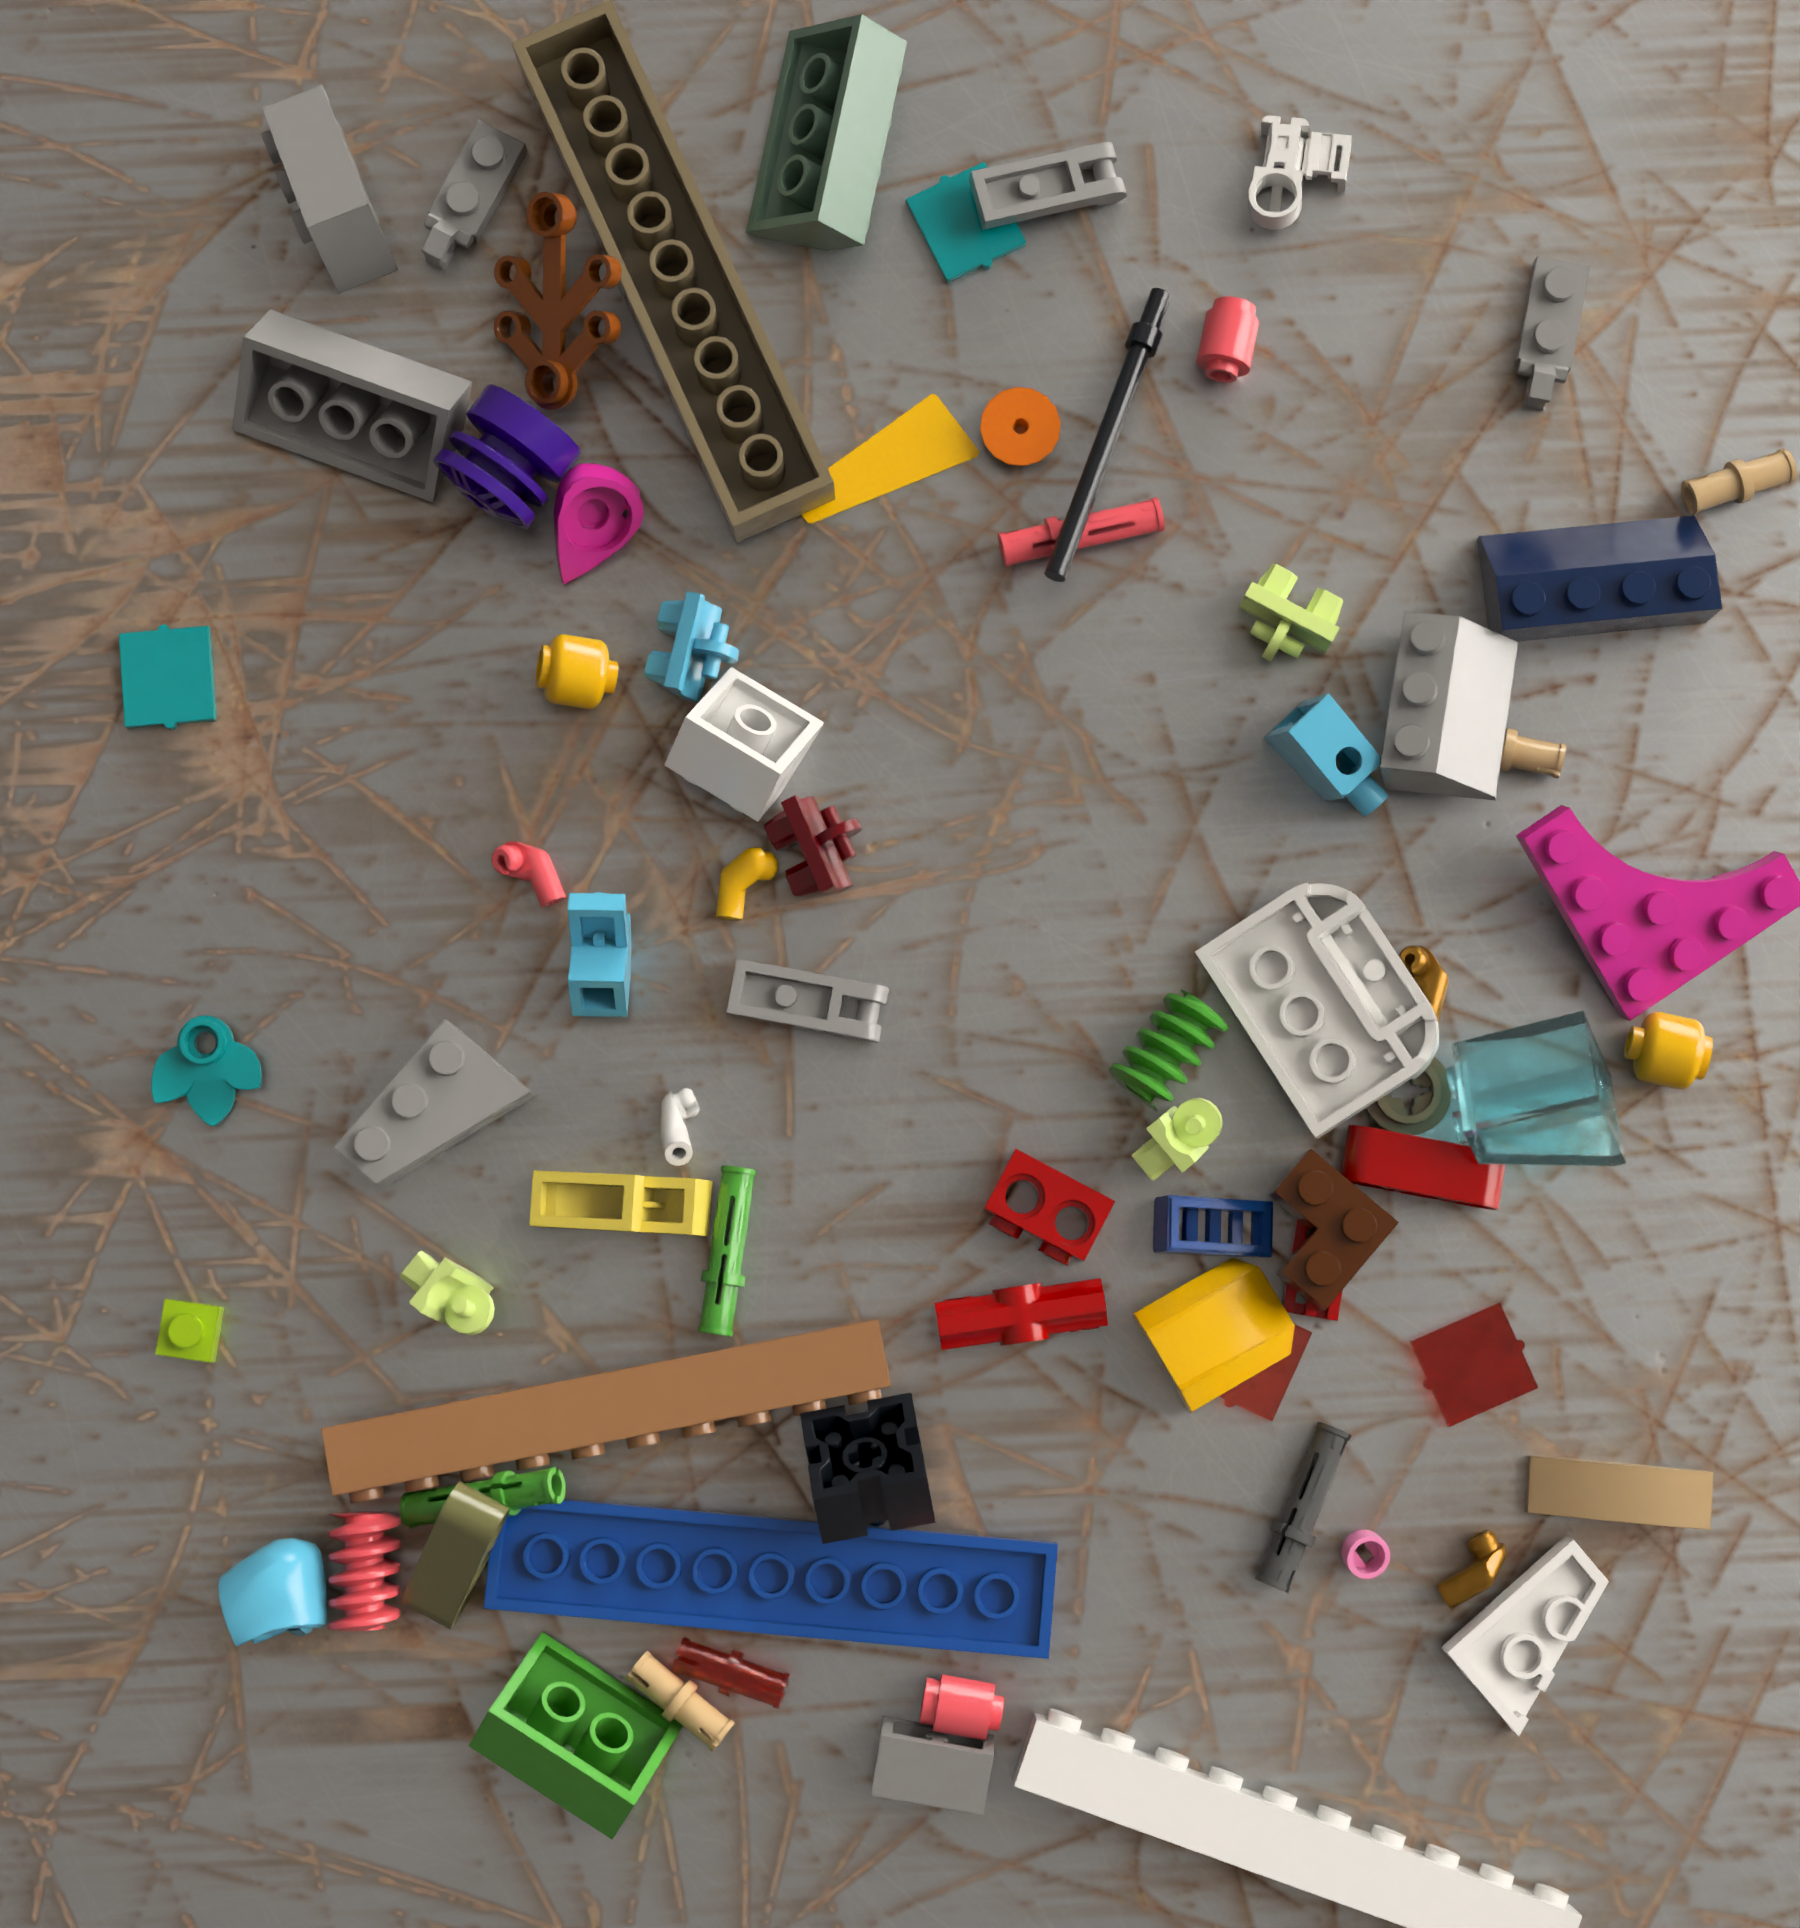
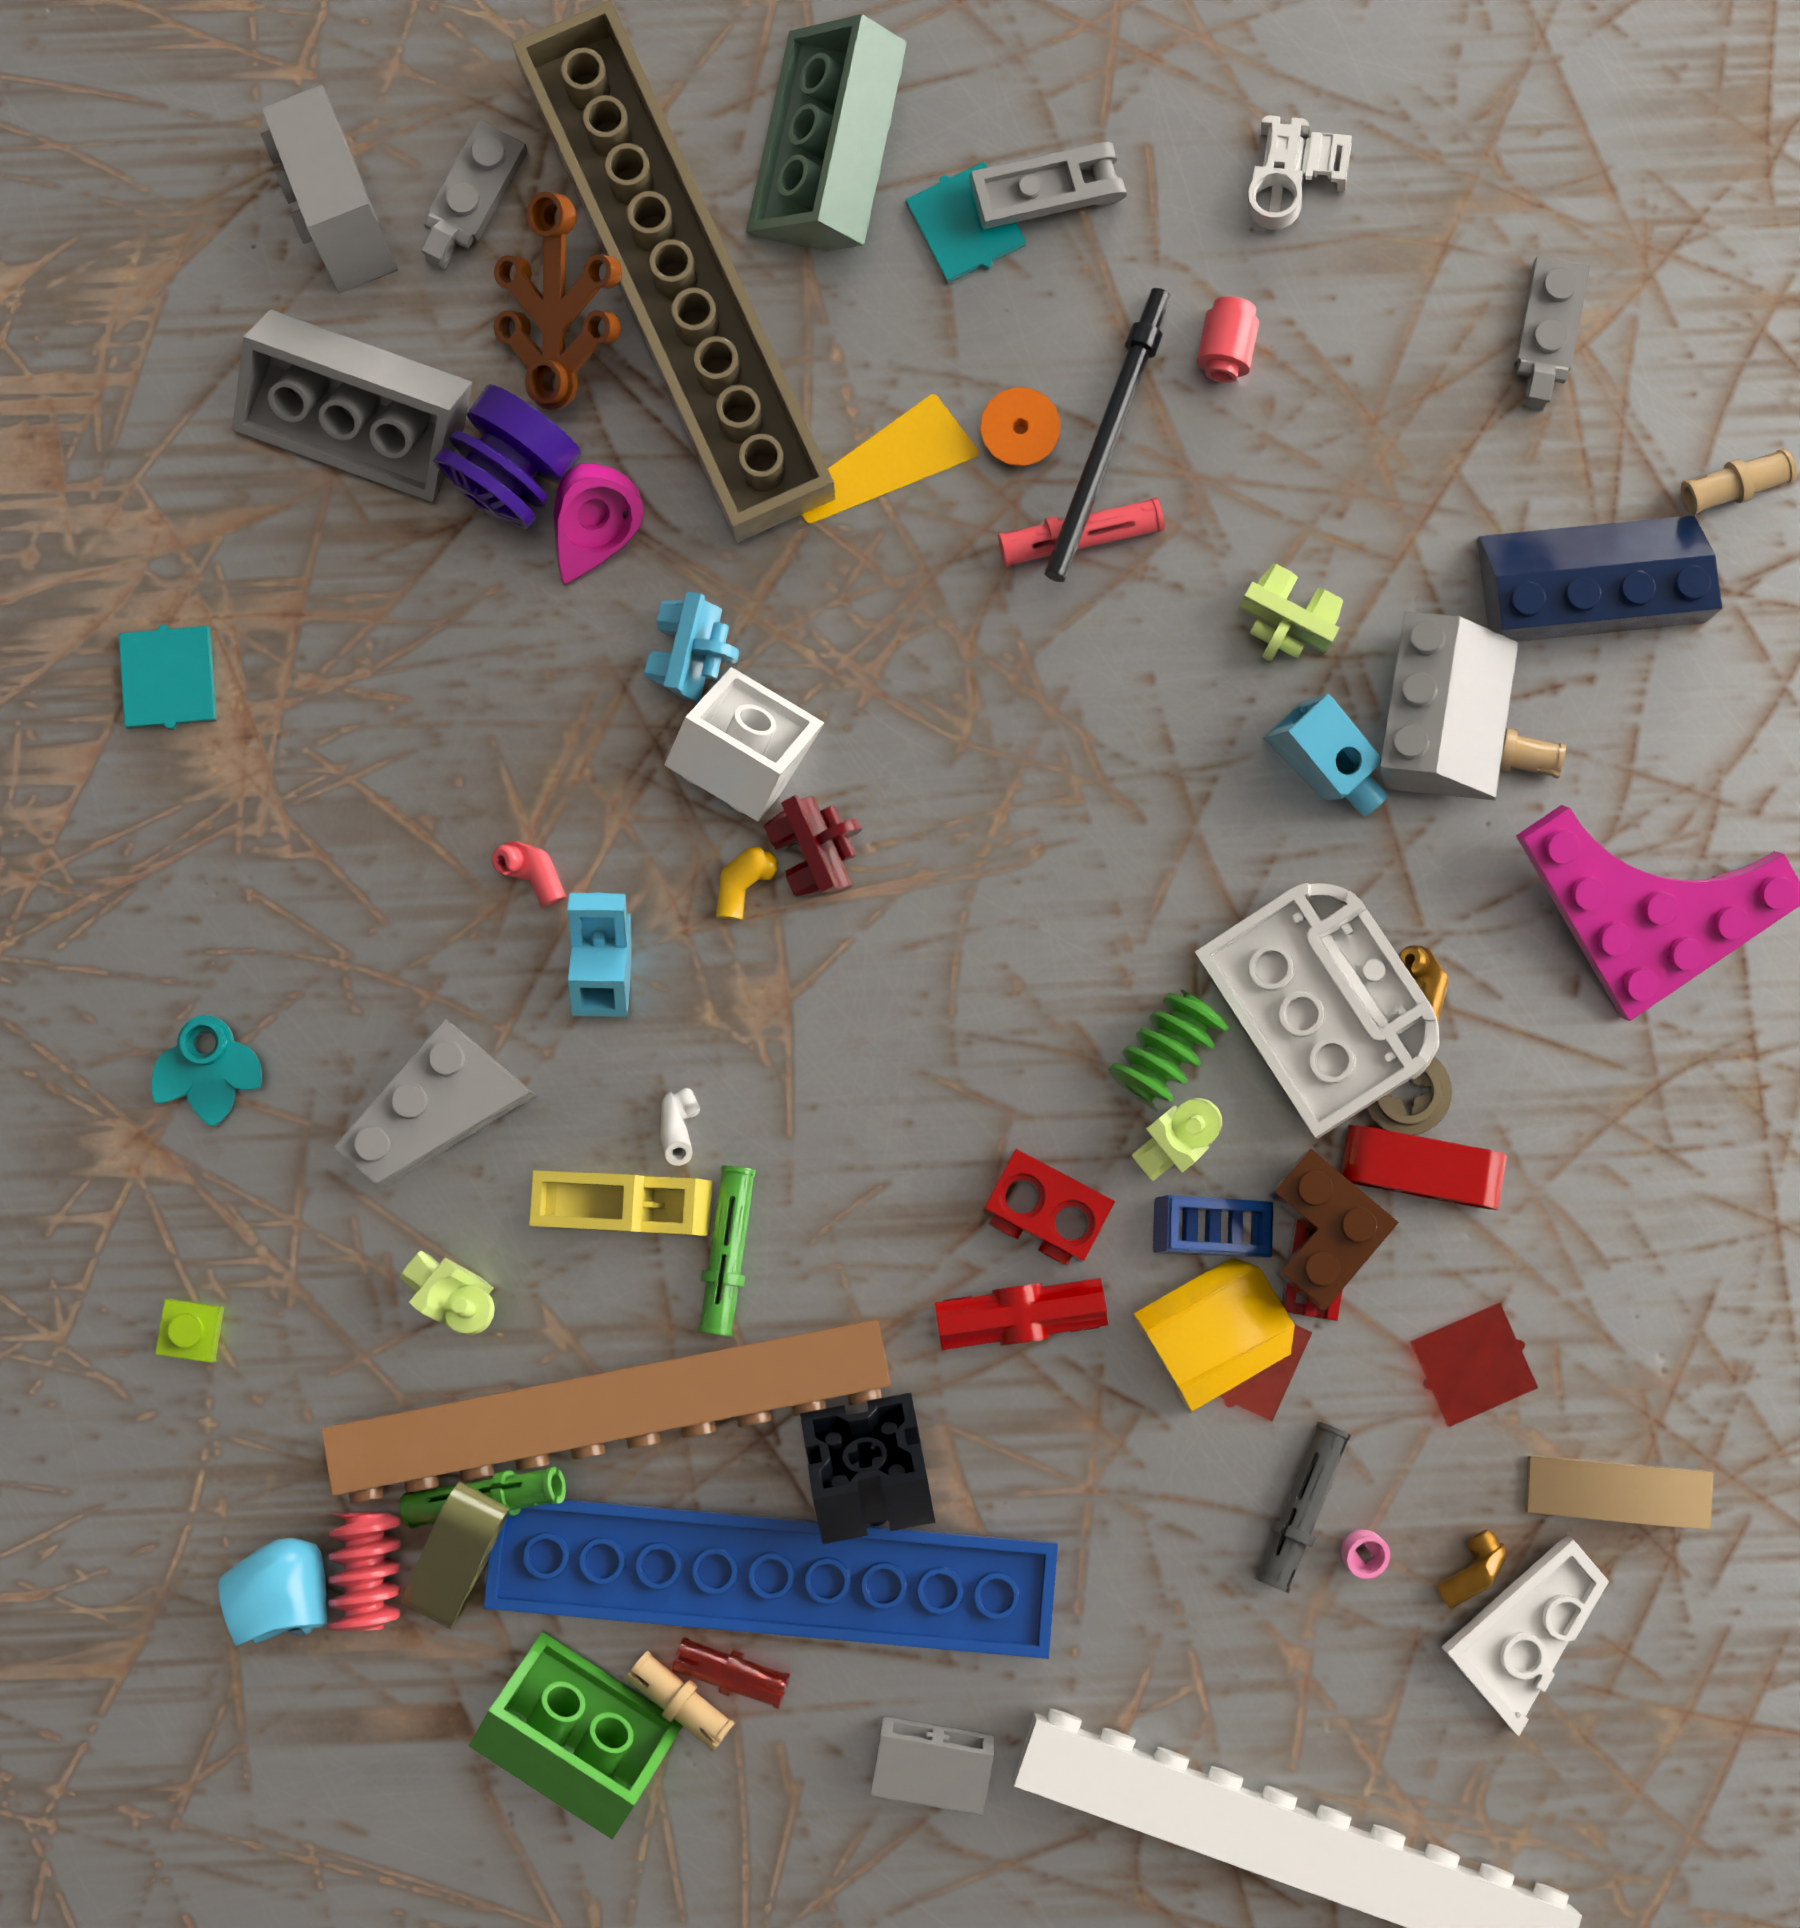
(575, 671): yellow head -> none
(805, 1000): light grey plate -> none
(961, 1707): coral brick -> none
(1536, 1096): clear light blue slope -> none
(1669, 1050): yellow head -> none

